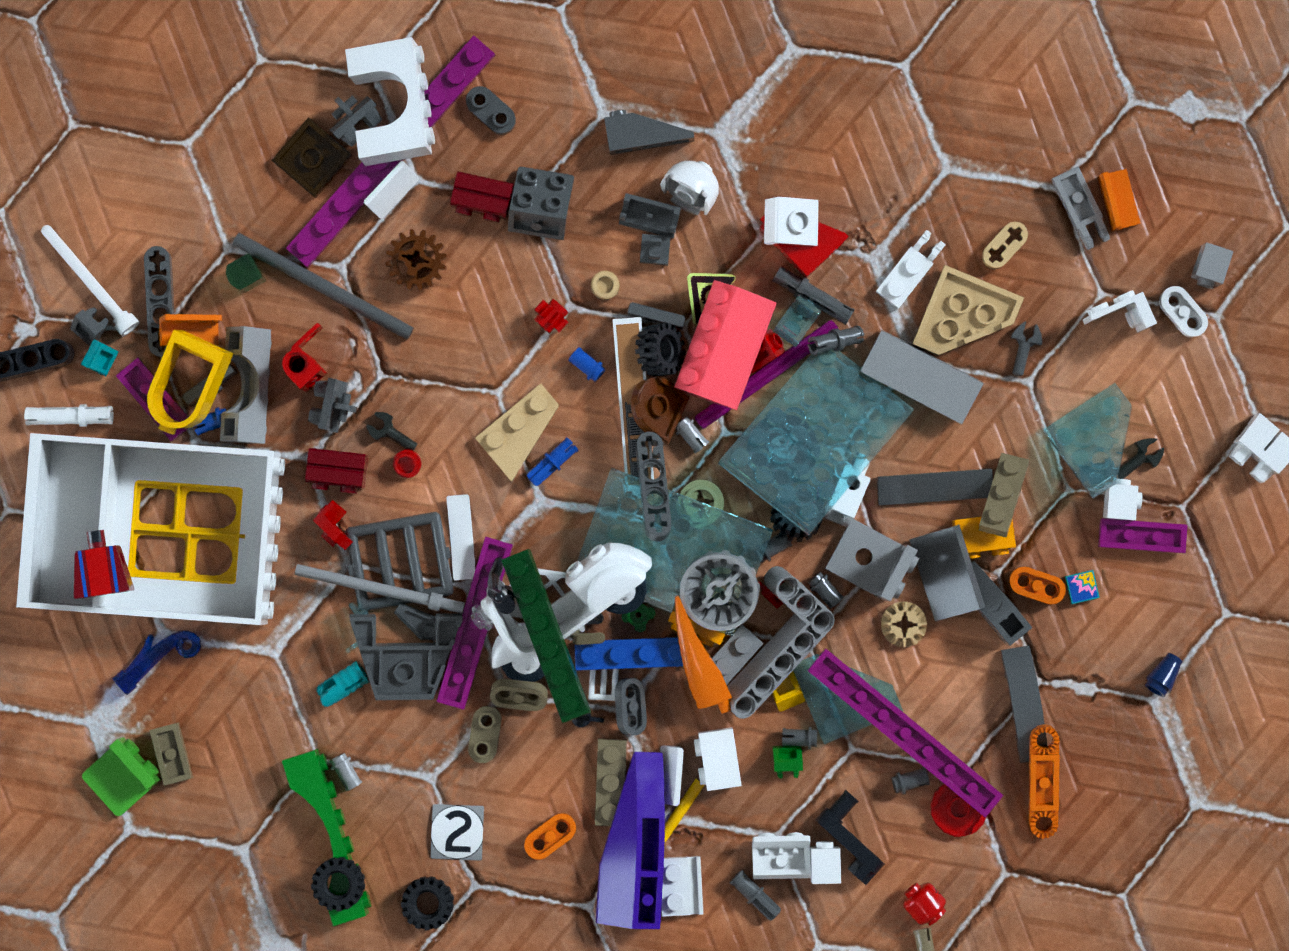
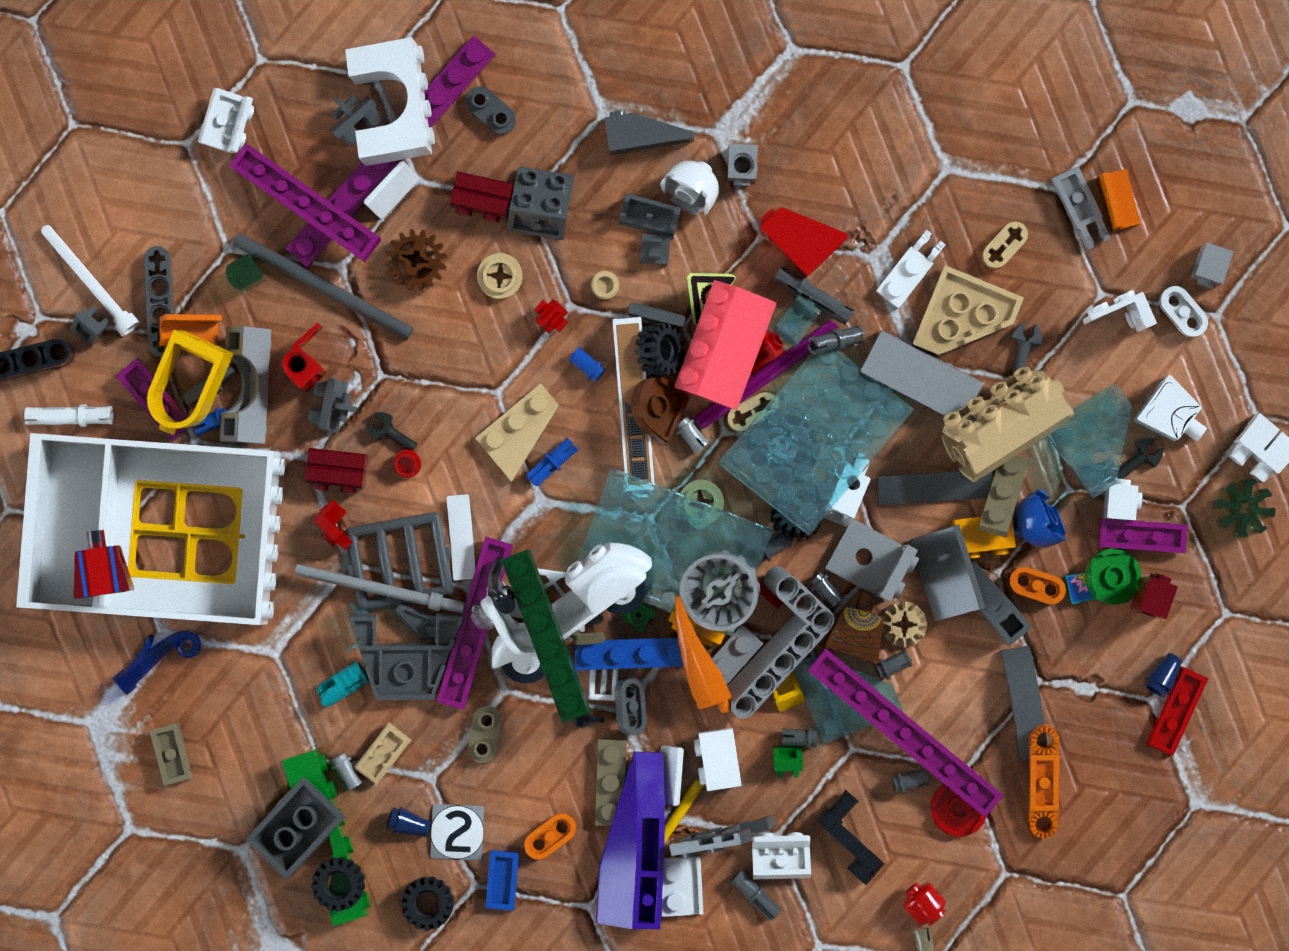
(99, 357): teal tile -> none
(121, 776): bright green bracket -> none
(226, 121): none -> white bracket
(295, 828): none -> dark grey slope
(305, 202): none -> magenta plate
(311, 157): dark brown tile -> none
(382, 753): none -> tan plate
(407, 823): none -> dark blue cone
(491, 265): none -> tan gear
(502, 880): none -> blue tile
(518, 695): dark tan plate -> none
(651, 486): dark grey beam -> none
(720, 838): none -> dark grey wing
(747, 153): none -> light grey brick
(747, 406): none -> tan beam
(791, 221): white piece -> none
(825, 863): white brick -> none
(857, 630): none -> reddish brown torso
(892, 665): none -> dark grey pin
(1014, 419): none -> tan brick
(1038, 521): none -> blue cylinder
(1112, 576): none -> green tile
(1154, 596): none -> dark red brick
(1171, 412): none -> white torso
(1176, 711): none -> red tile
(1252, 510): none -> clear green gear

